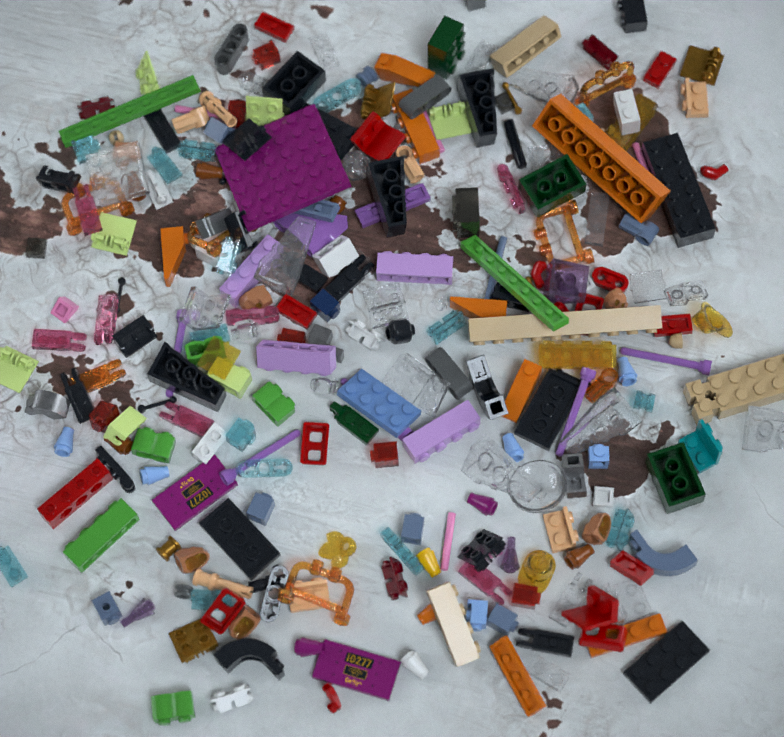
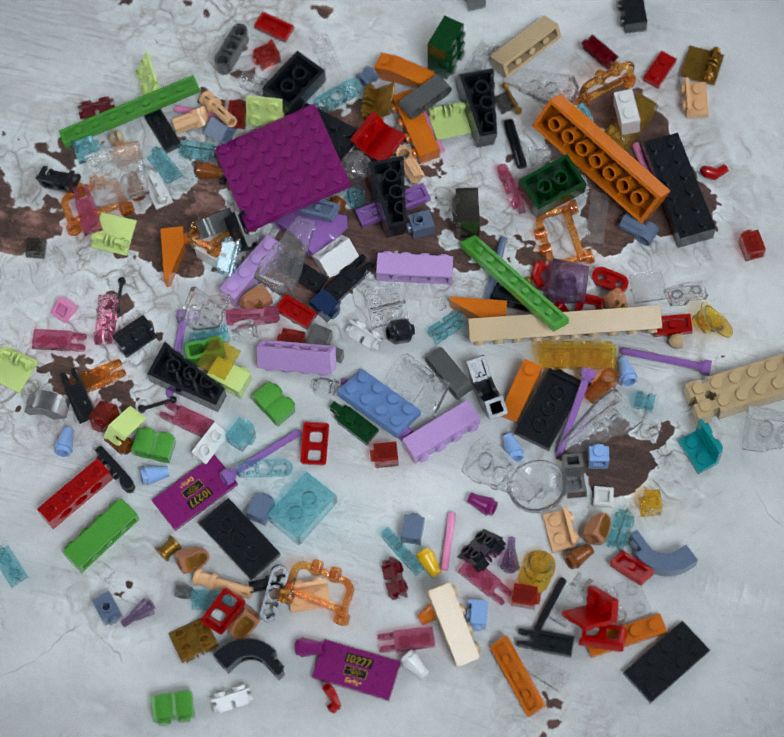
(247, 139): black hinge -> none
(302, 508): none -> clear light blue brick
(334, 549): clear yellow plate -> none
(353, 194): none -> clear light blue wheel
(408, 639): none -> clear pink hinge
(420, 224): none -> sand blue brick
(503, 620): sand blue brick -> none
(550, 604): none -> black bar
(650, 503): none -> clear yellow brick
(675, 478): dark green brick -> none
(751, 245): none -> clear red brick

